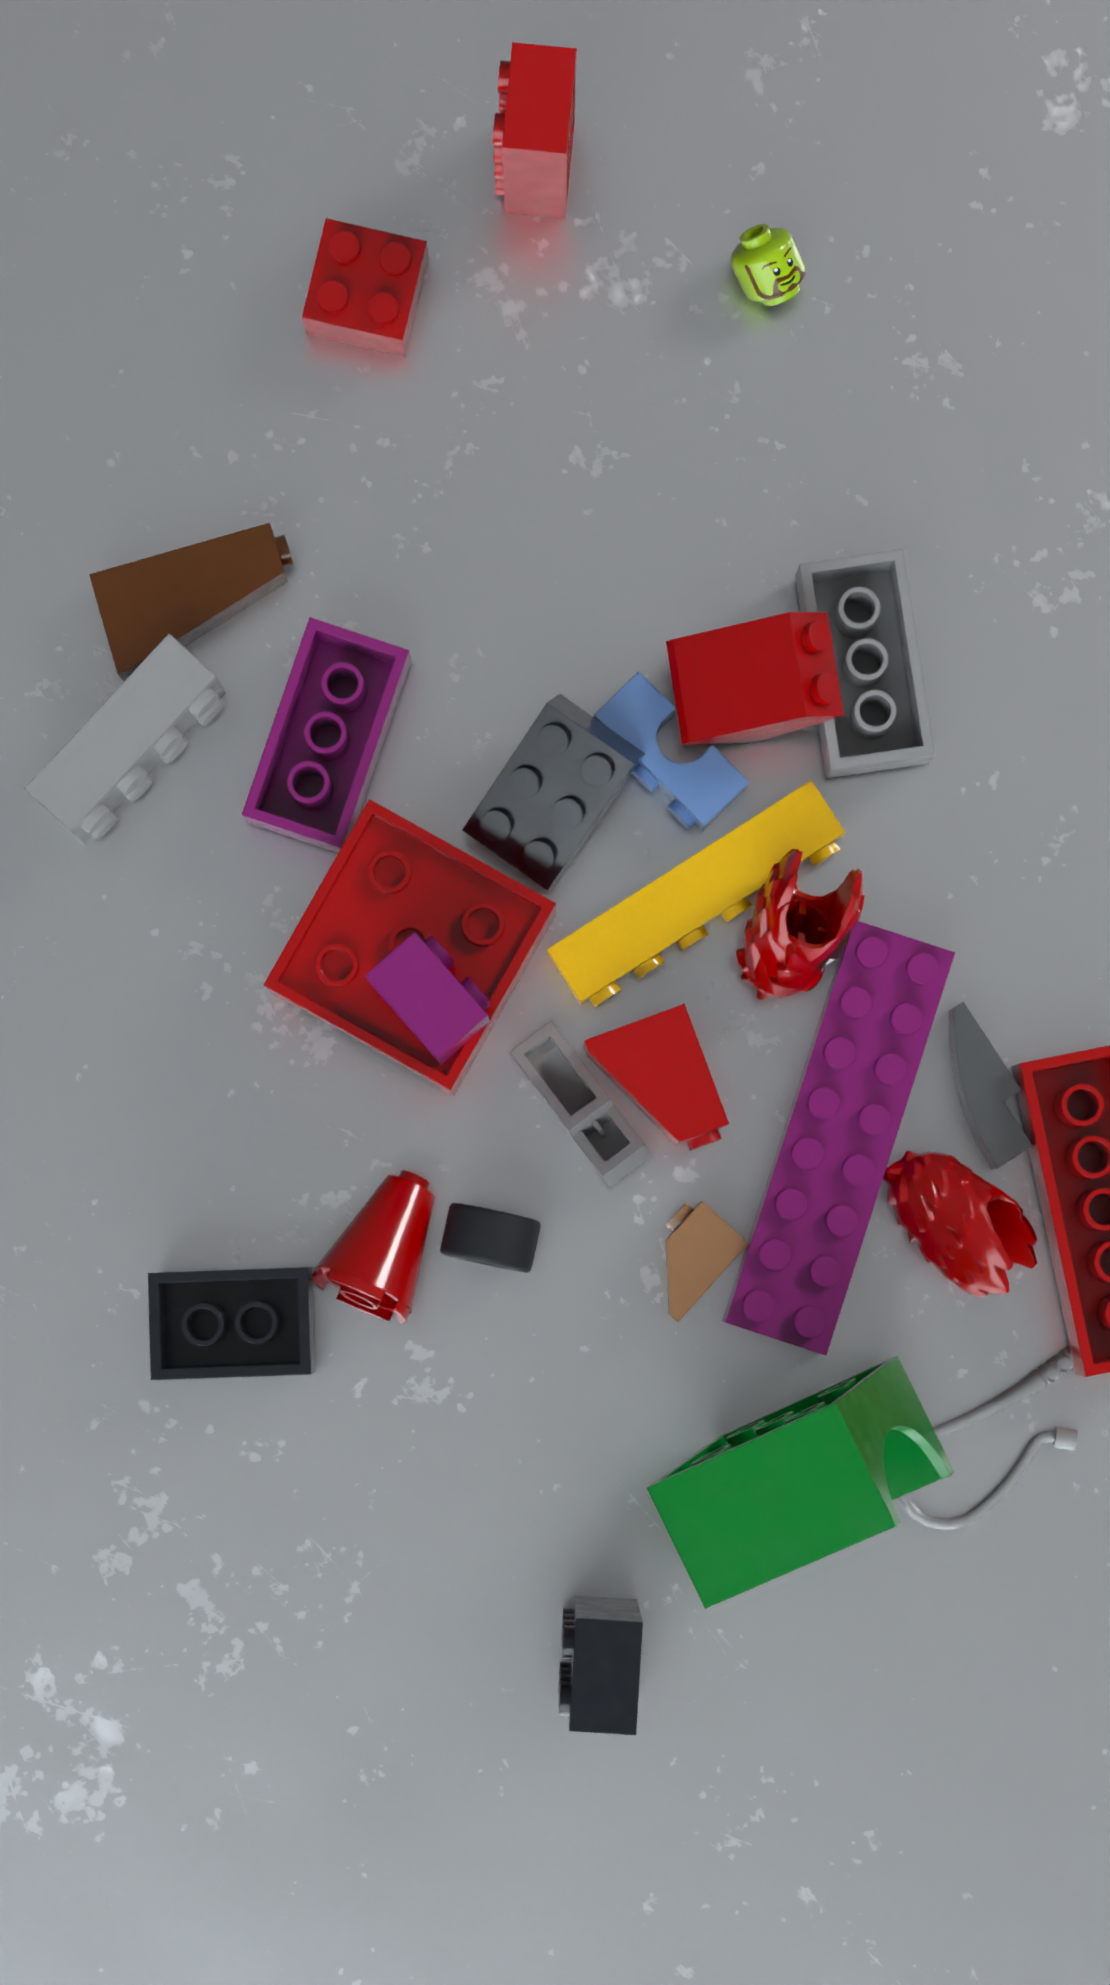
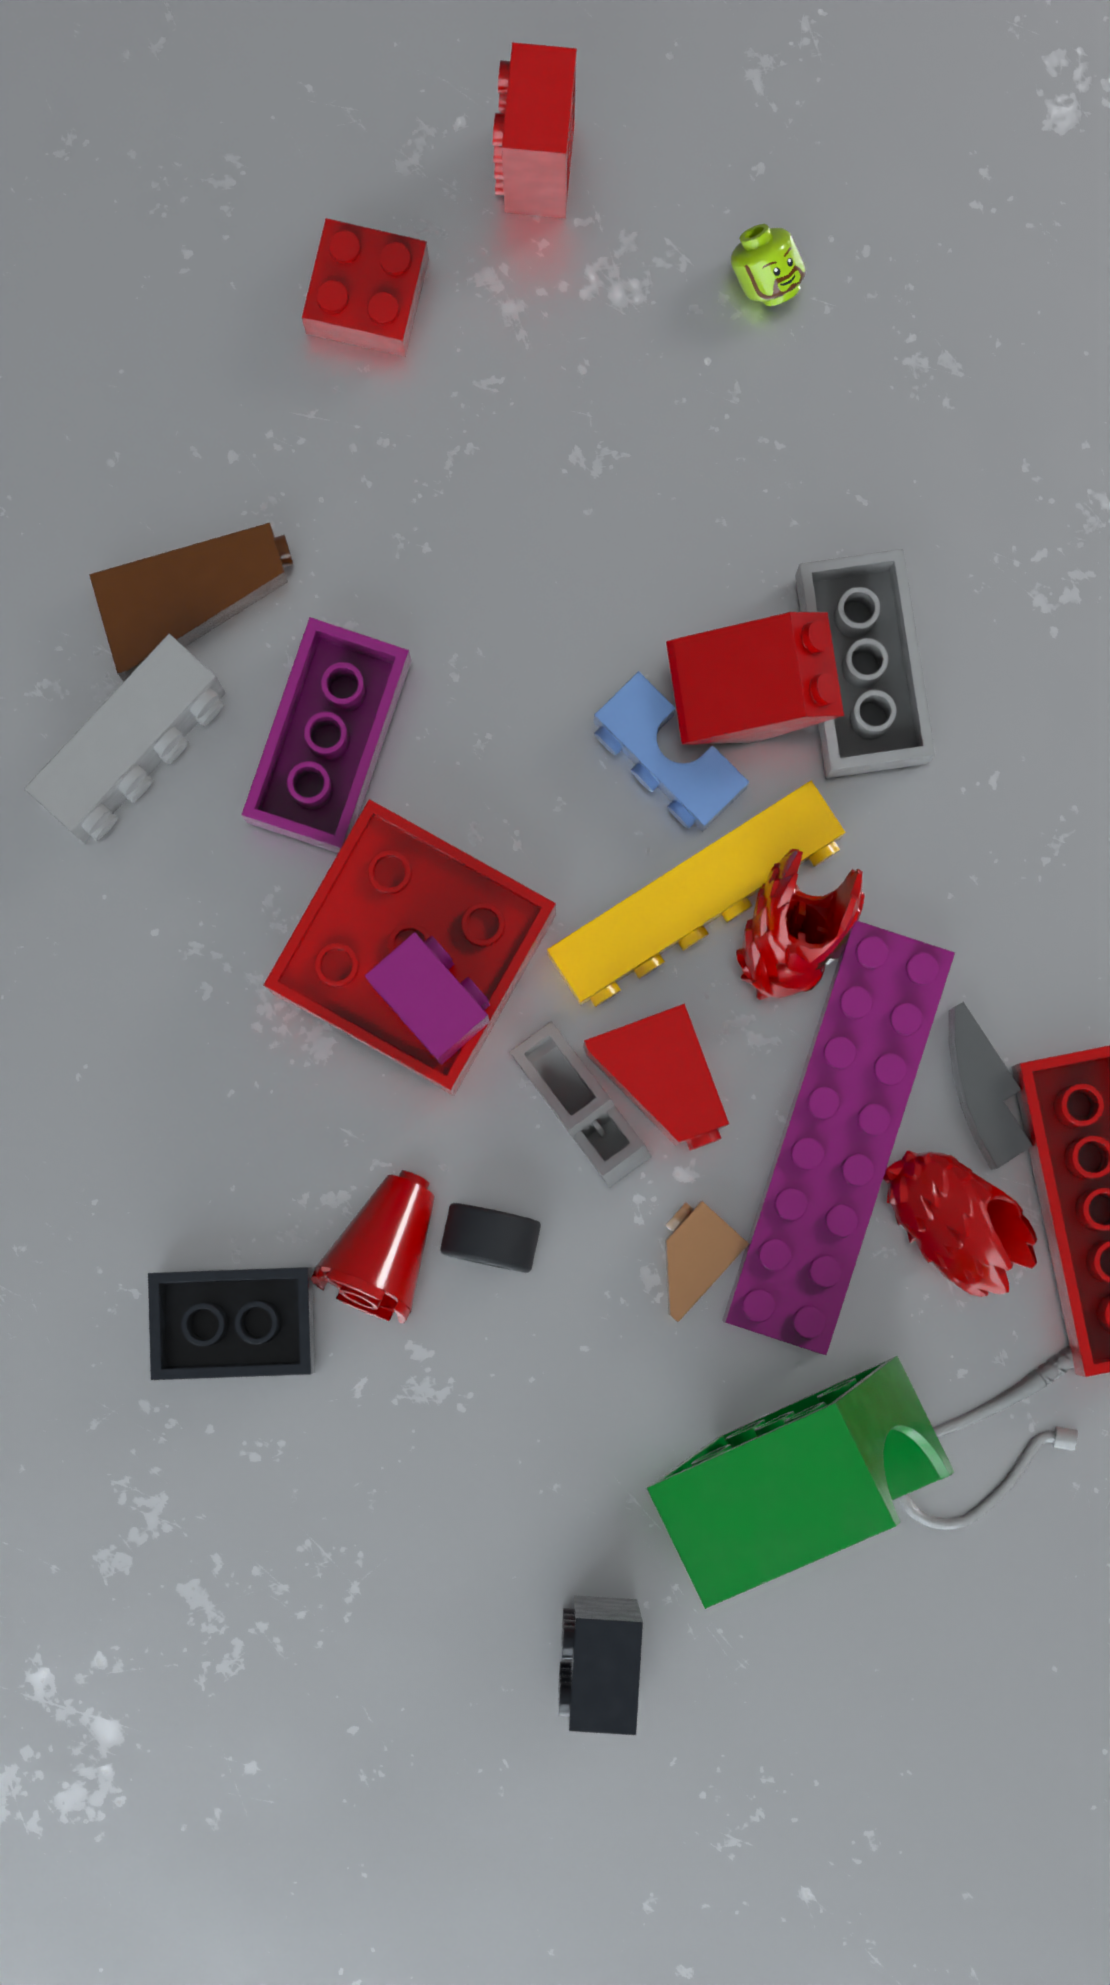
(553, 791): black brick -> none

